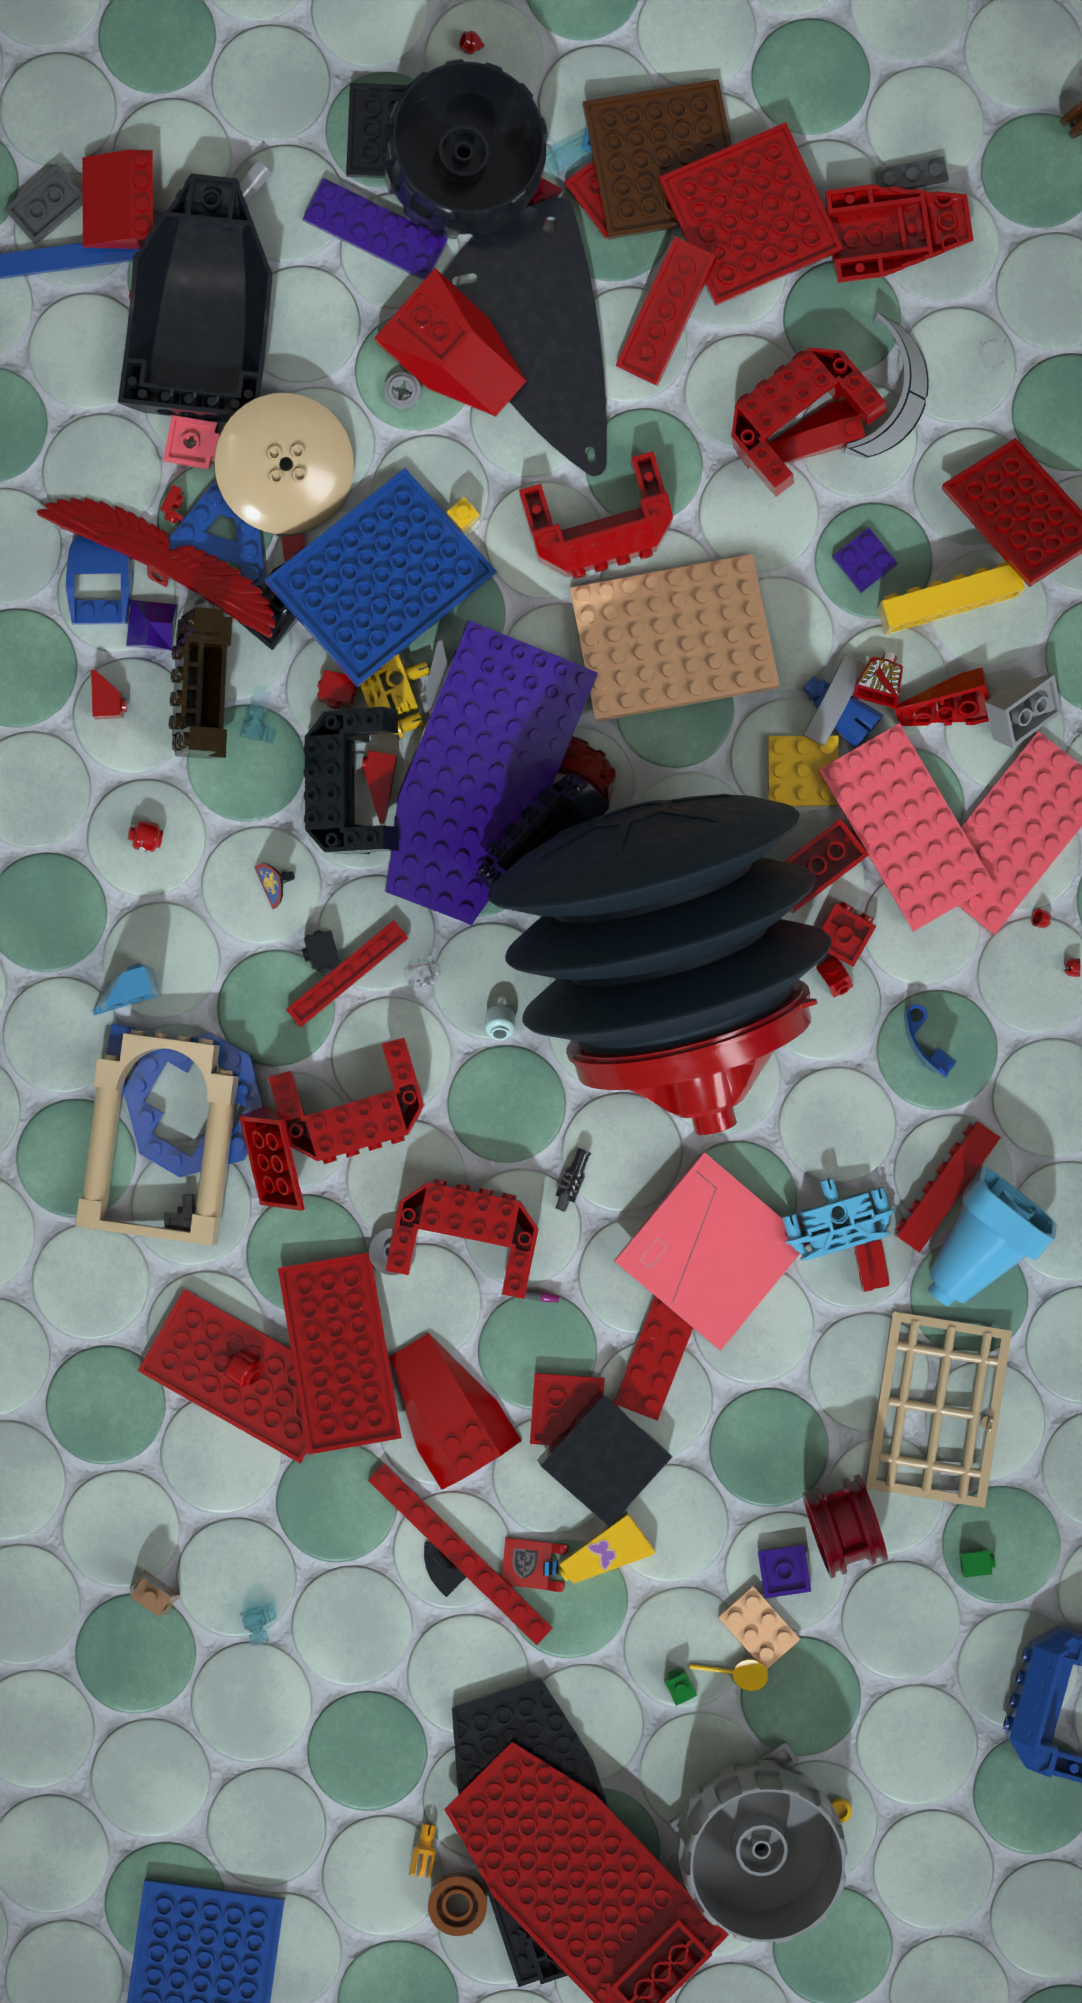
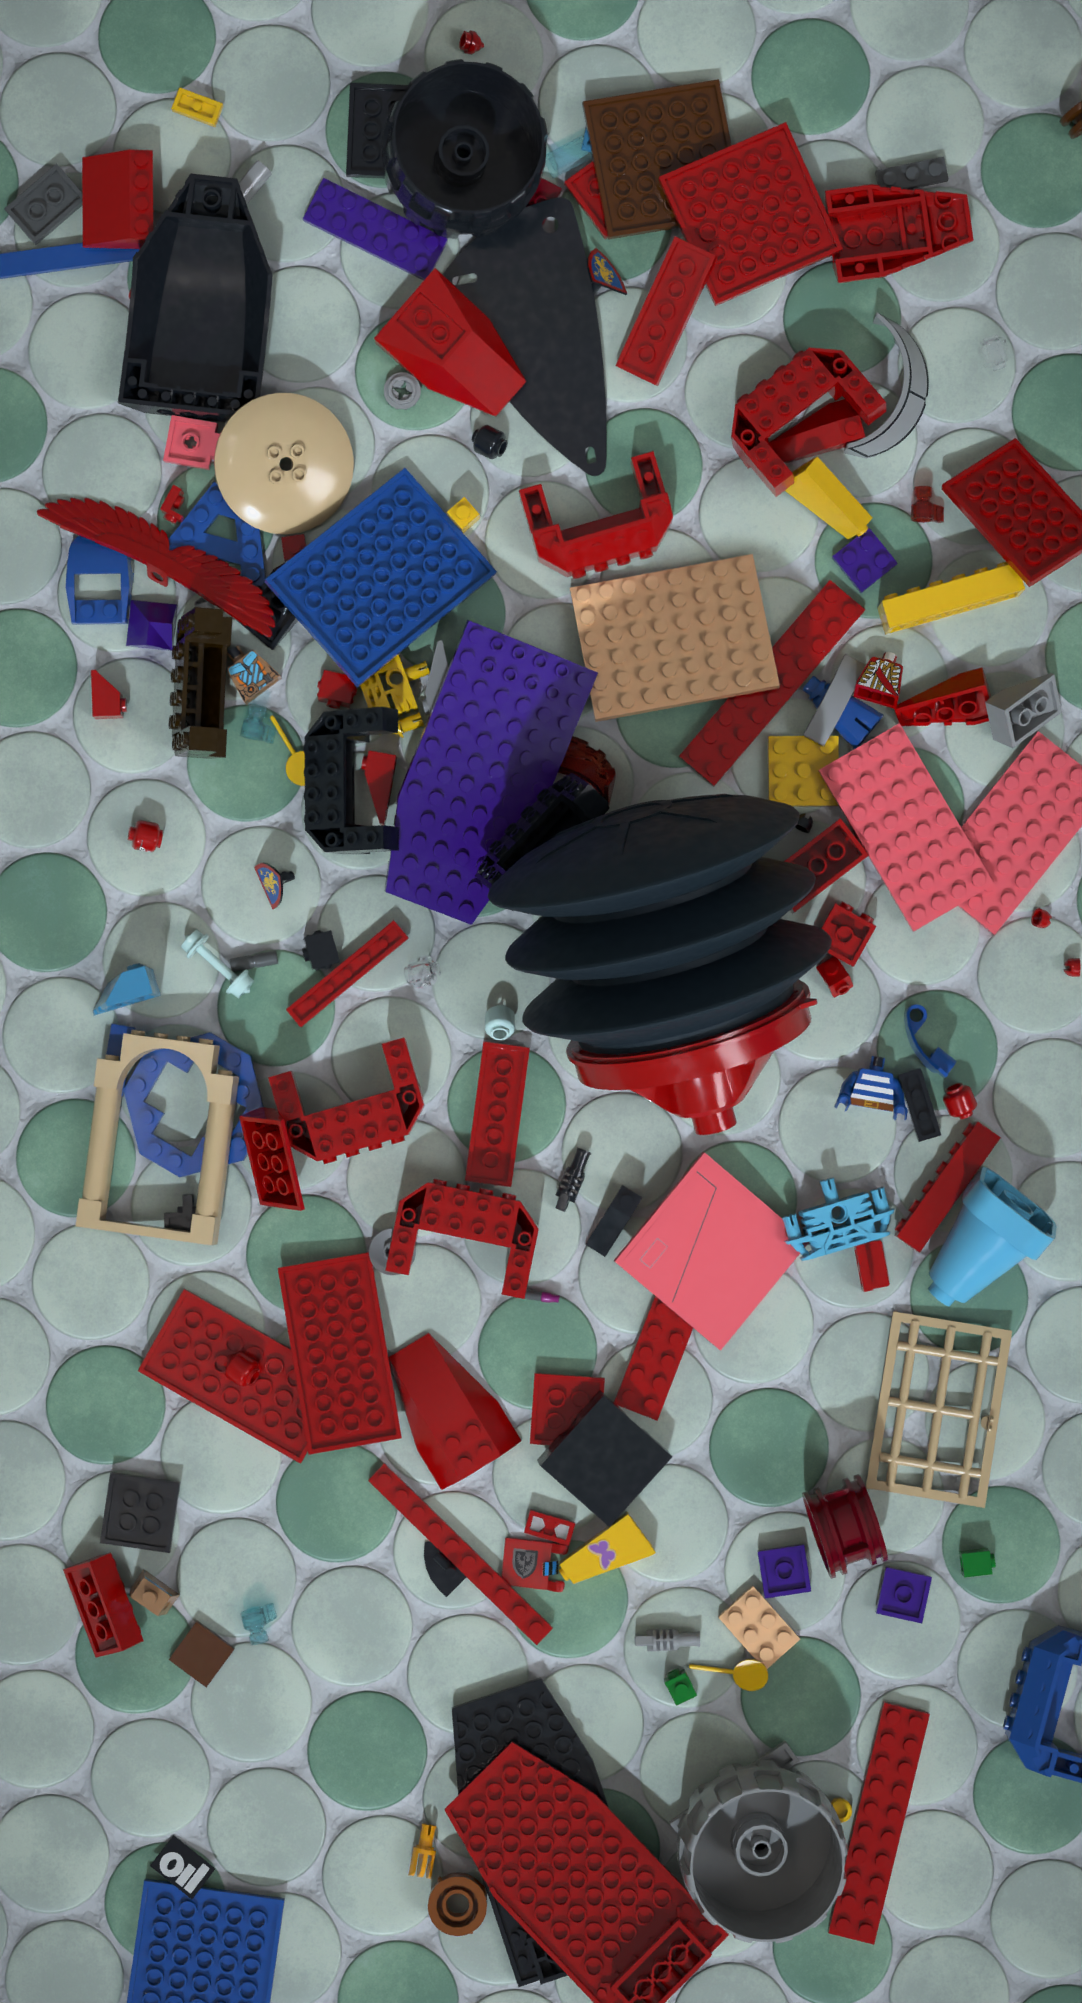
(103, 1605): none -> red slope
(140, 1512): none -> black plate
(182, 1867): none -> sticker
(195, 943): none -> light aqua piece
(197, 107): none -> yellow plate
(201, 1654): none -> reddish brown tile
(250, 674): none -> torso
(257, 960): none -> dark grey piece
(296, 762): none -> yellow piece
(489, 442): none -> black head
(497, 1114): none -> red plate
(549, 1527): none -> red piece
(603, 273): none -> shield
(613, 1220): none -> black slope
(667, 1640): none -> light grey hinge
(795, 658): none -> red plate
(804, 824): none -> black hinge
(828, 499): none -> yellow slope
(873, 1089): none -> torso
(879, 1822): none -> red plate
(903, 1594): none -> dark purple plate
(919, 1105): none -> black plate
(923, 509): none -> clear red piece
(959, 1100): none -> red head

